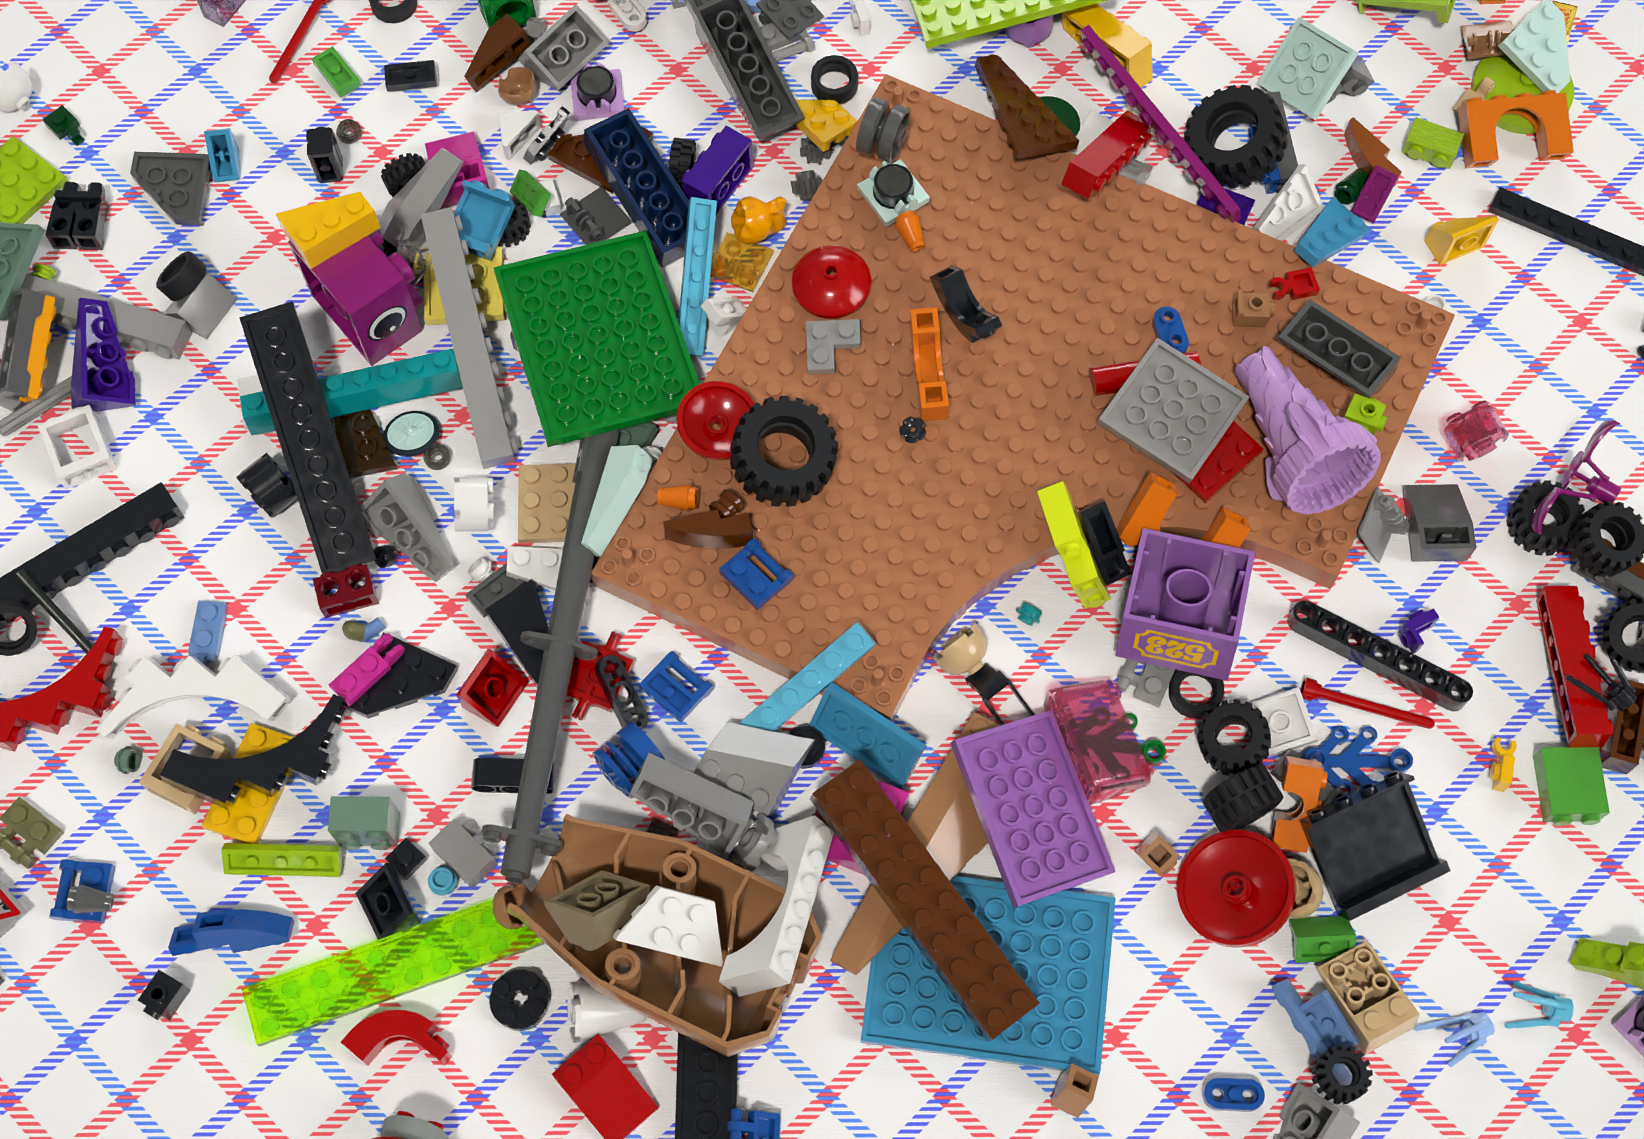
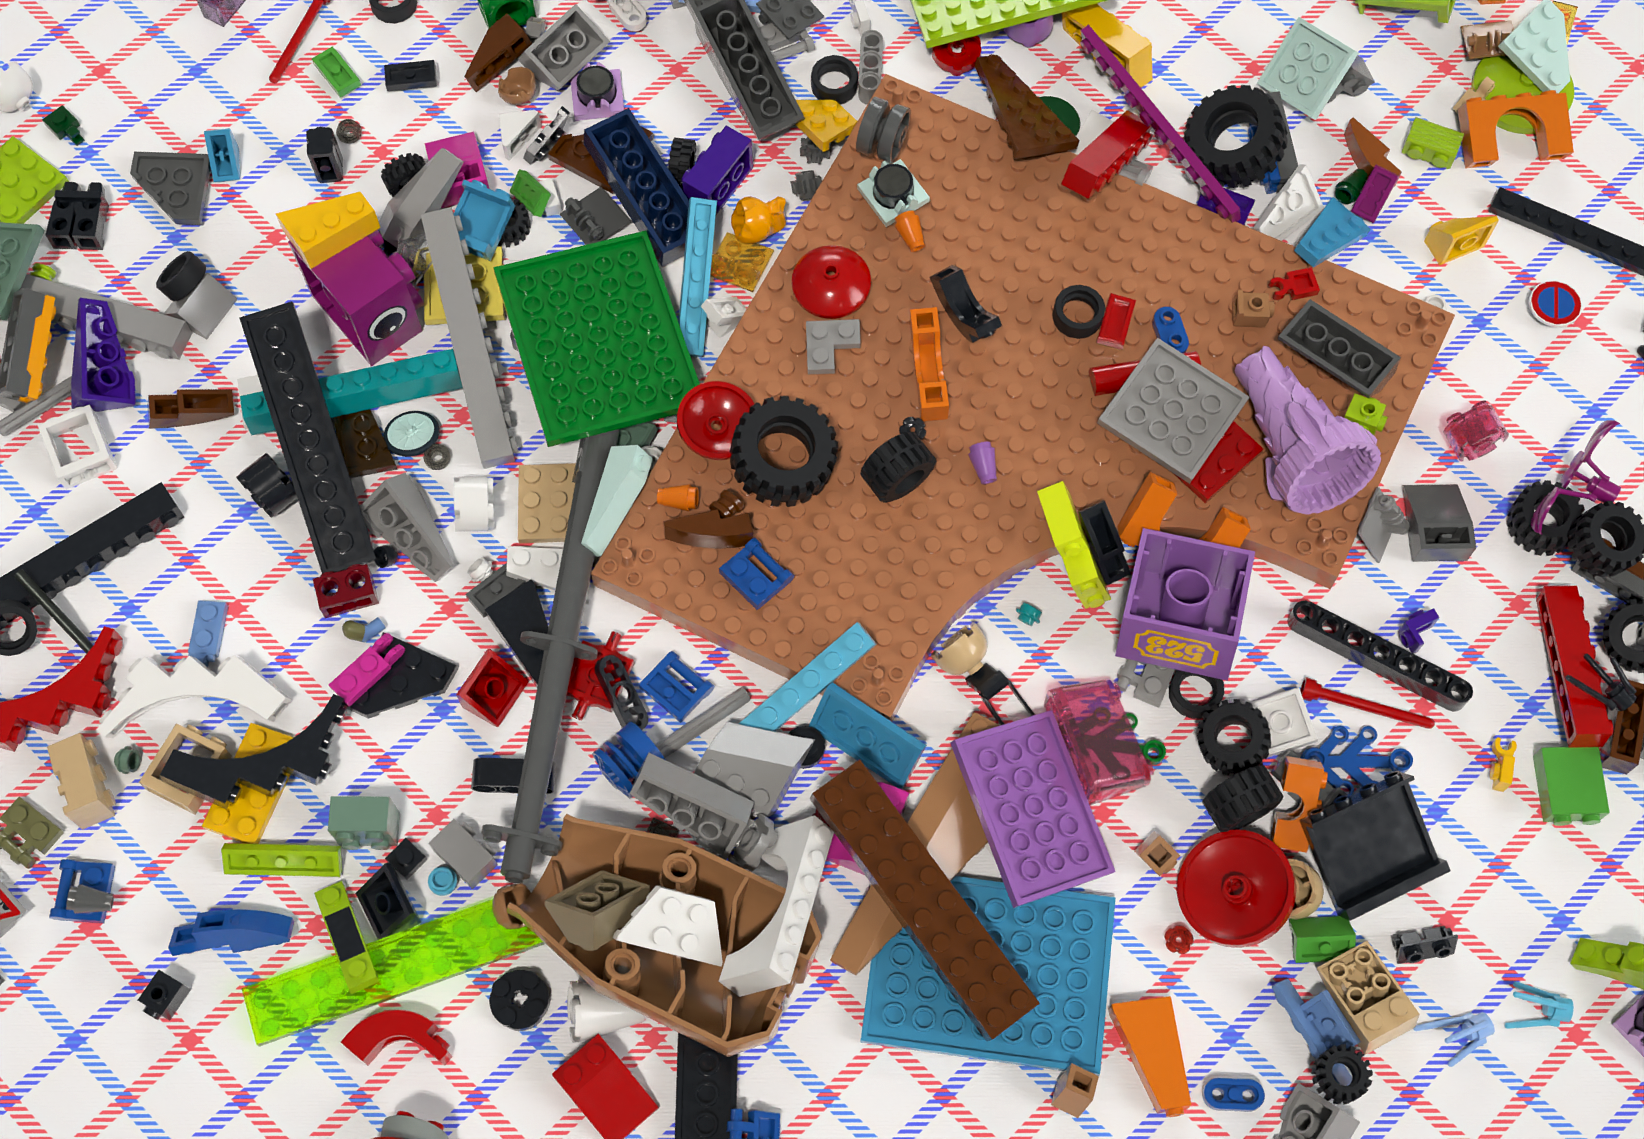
(81, 781): none -> tan wedge
(189, 407): none -> reddish brown slope
(346, 937): none -> lime plate
(703, 722): none -> light grey axle
(869, 58): none -> light grey beam
(898, 467): none -> black tyre
(958, 62): none -> red plate
(983, 461): none -> medium lavender cone
(1075, 329): none -> black tyre
(1116, 321): none -> red tile
(1154, 1048): none -> orange slope
(1186, 939): none -> clear red plate
(1437, 943): none -> black hinge
(1555, 303): none -> piece

